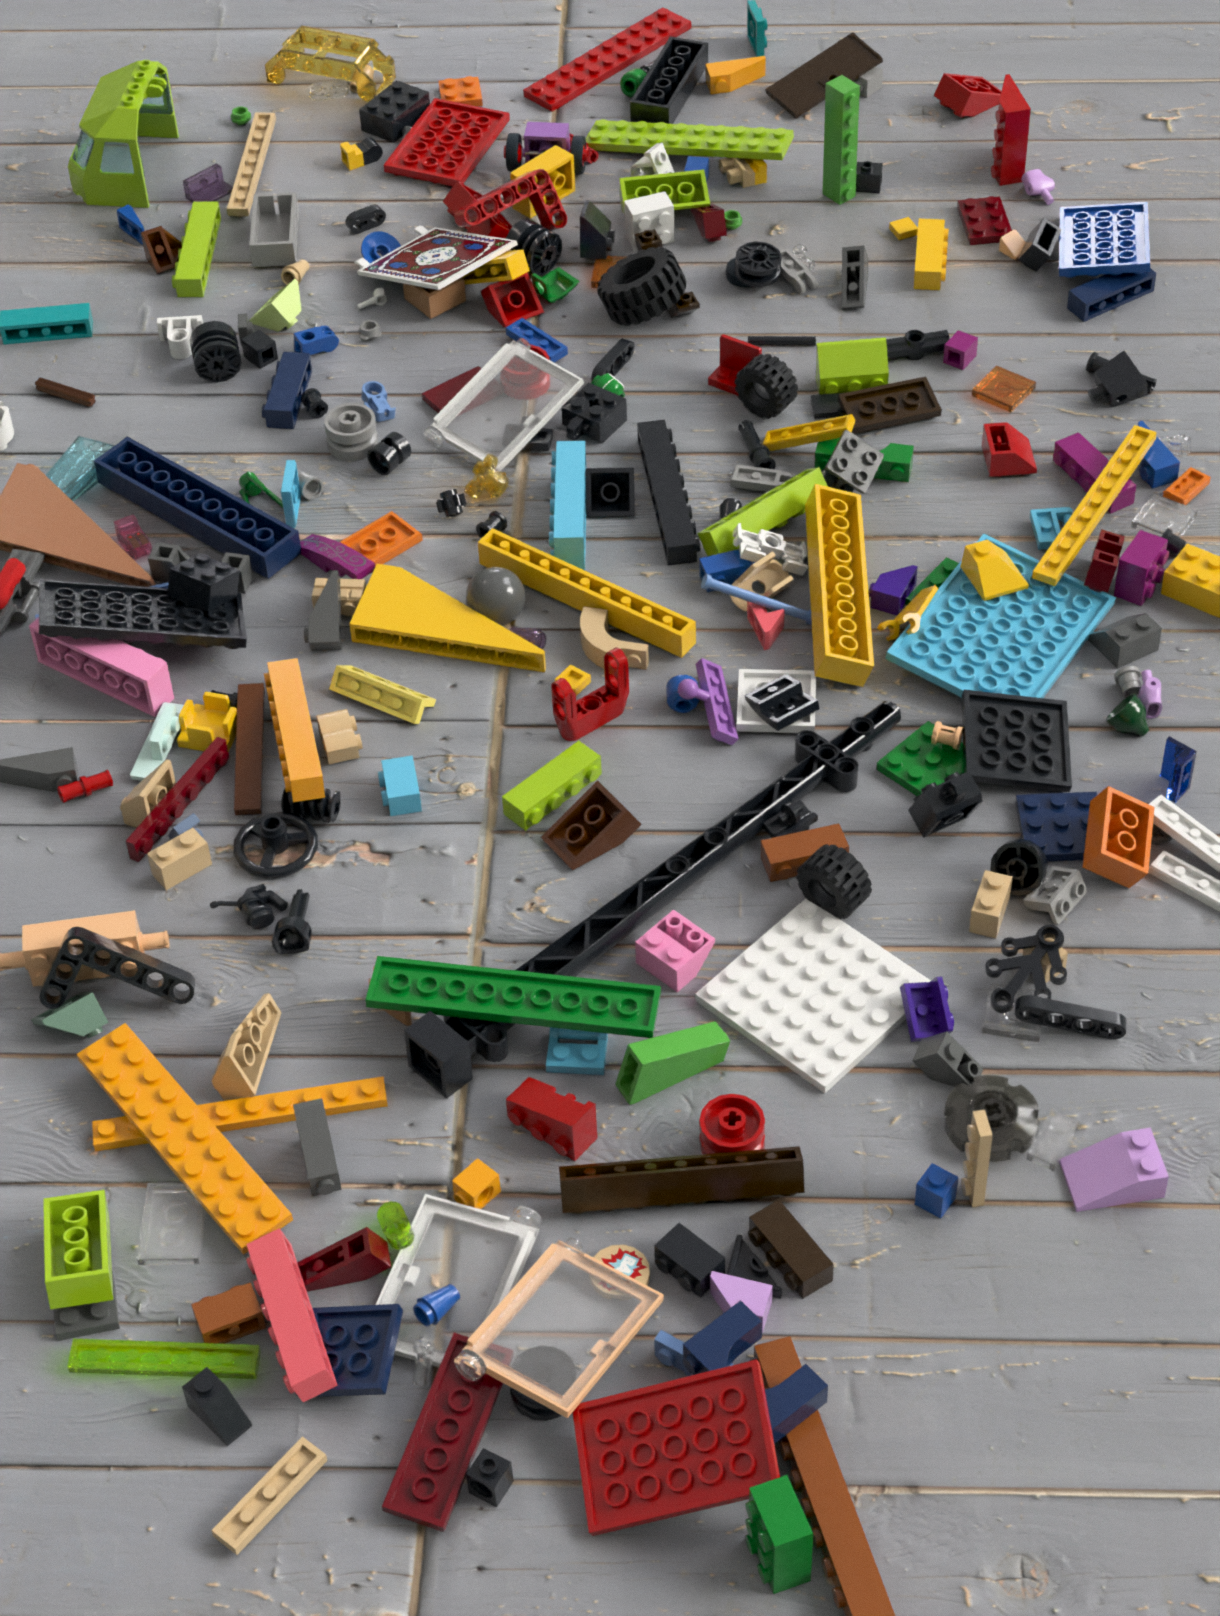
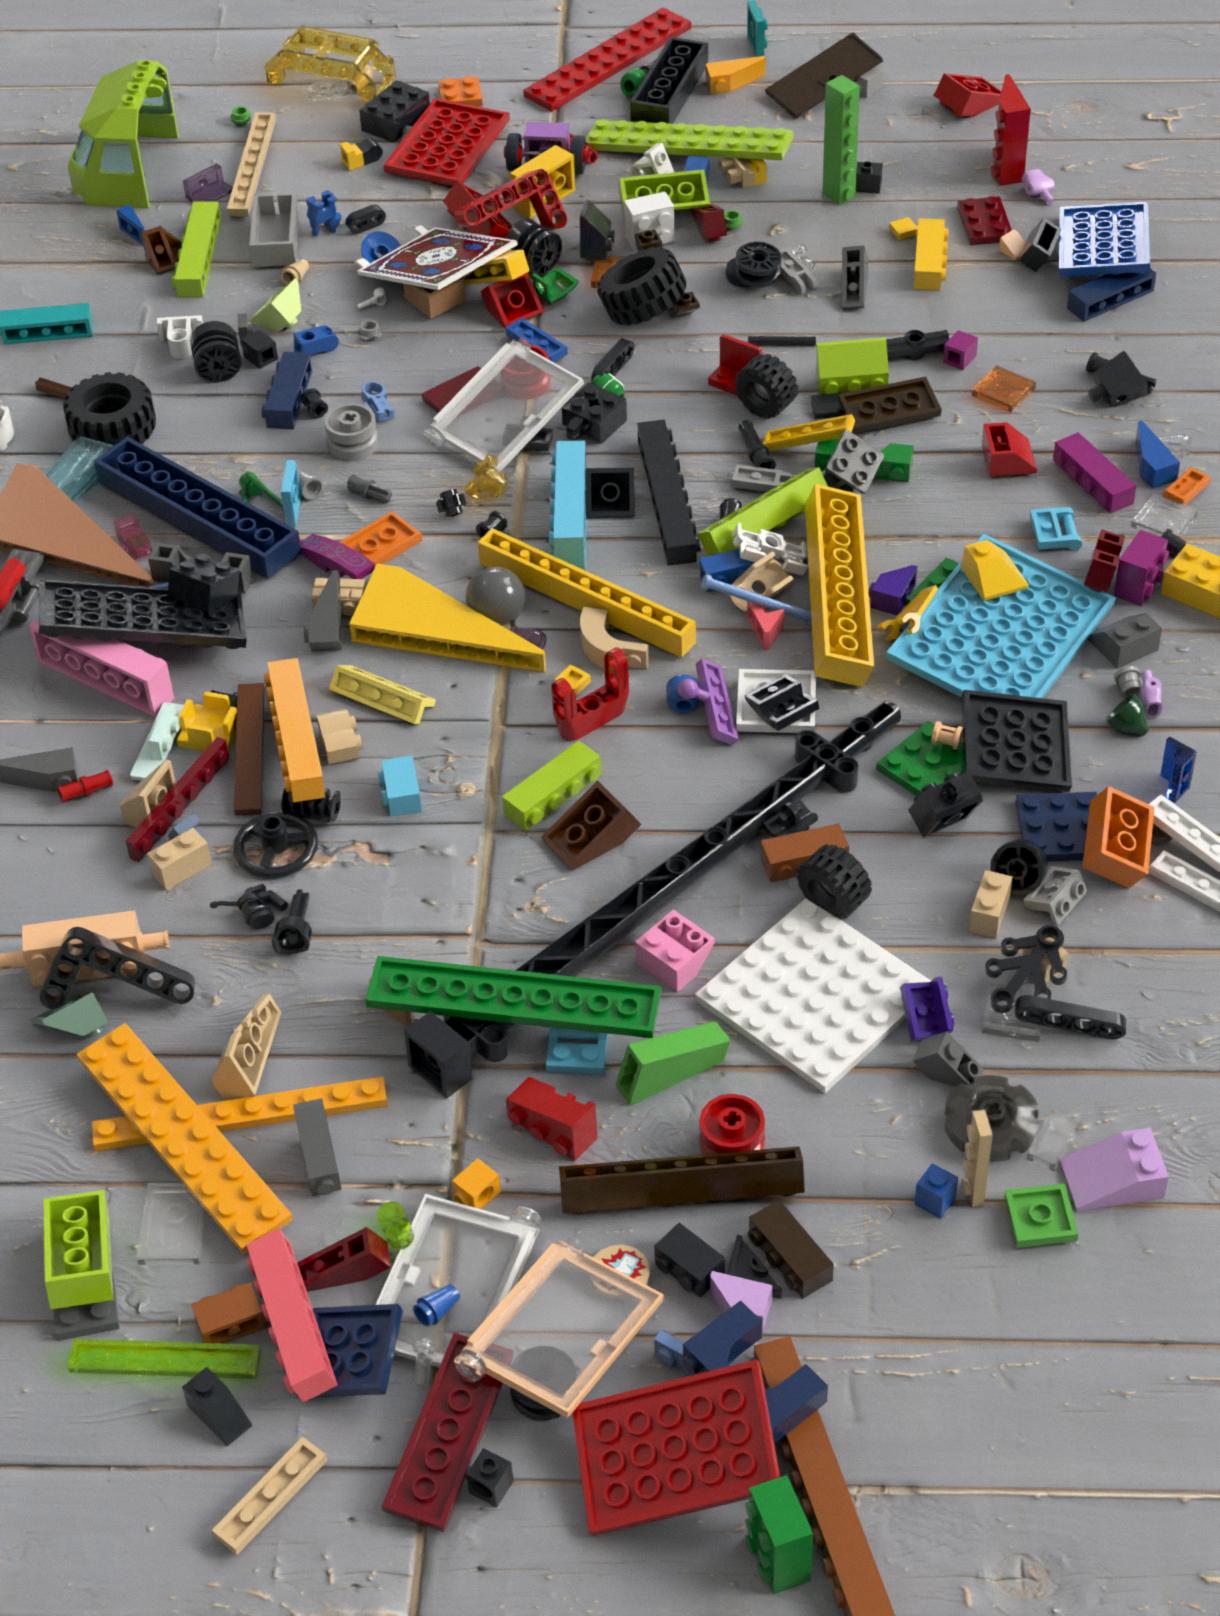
(110, 409): none -> black tyre
(323, 212): none -> blue animal
(369, 488): none -> dark grey axle
(389, 453): black wheel -> none
(1041, 1215): none -> bright green plate
(1094, 506): yellow plate -> none

